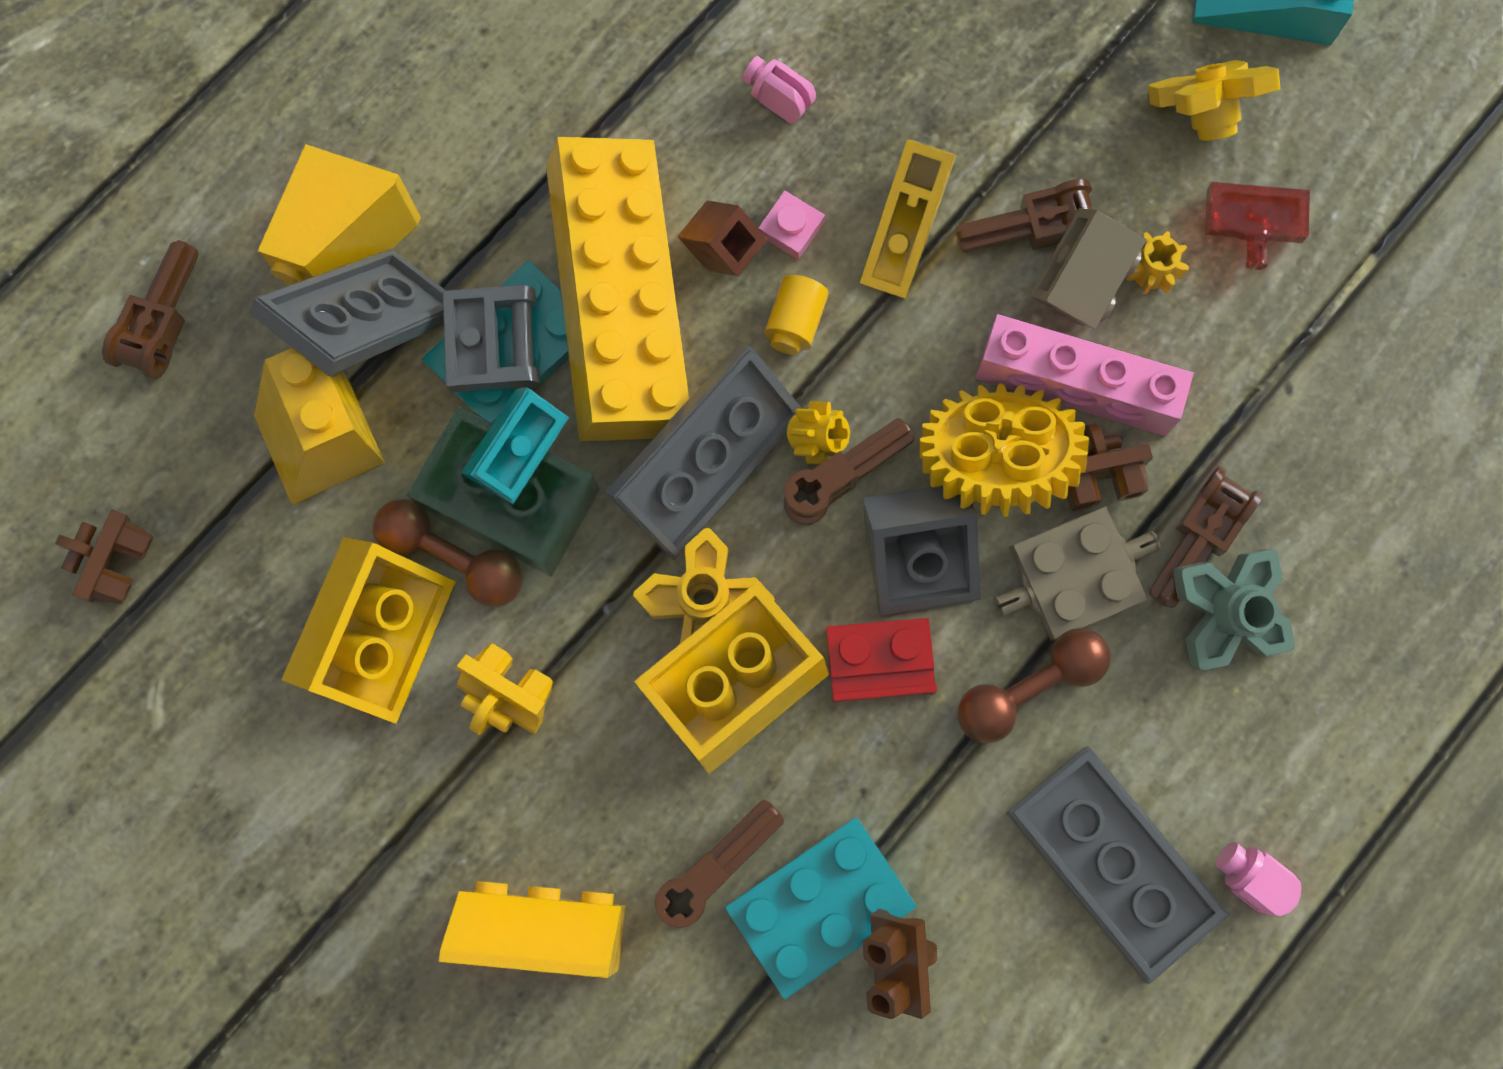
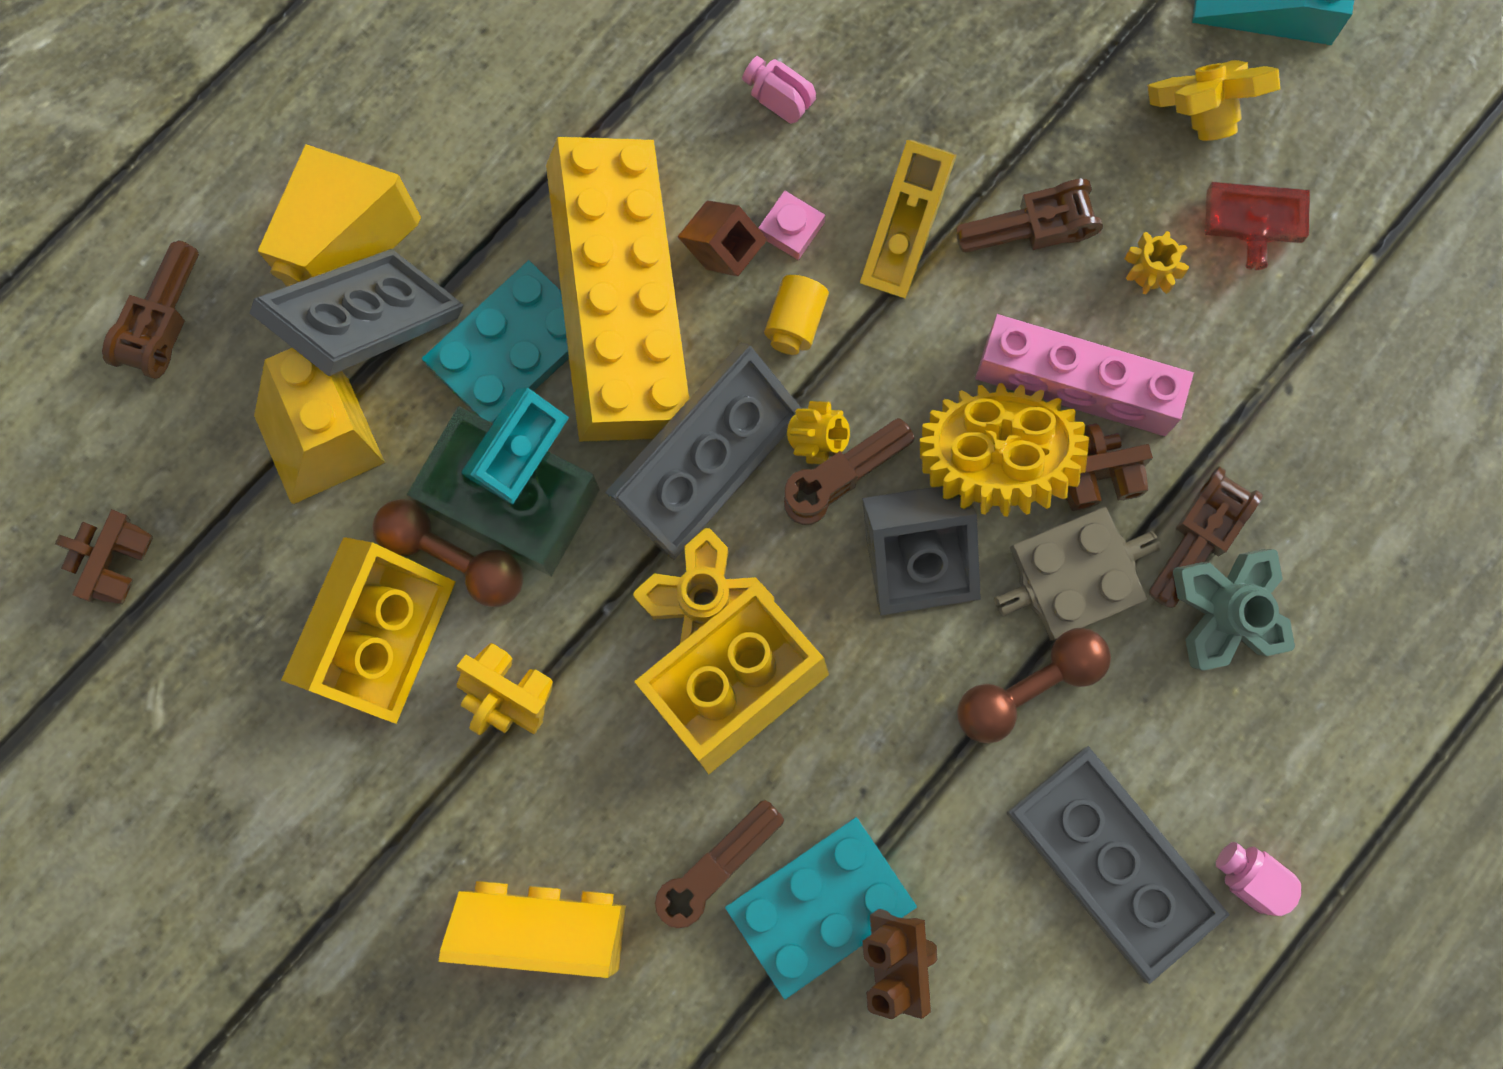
(474, 342): dark grey plate -> none
(880, 660): red plate -> none
(1089, 268): dark tan brick -> none

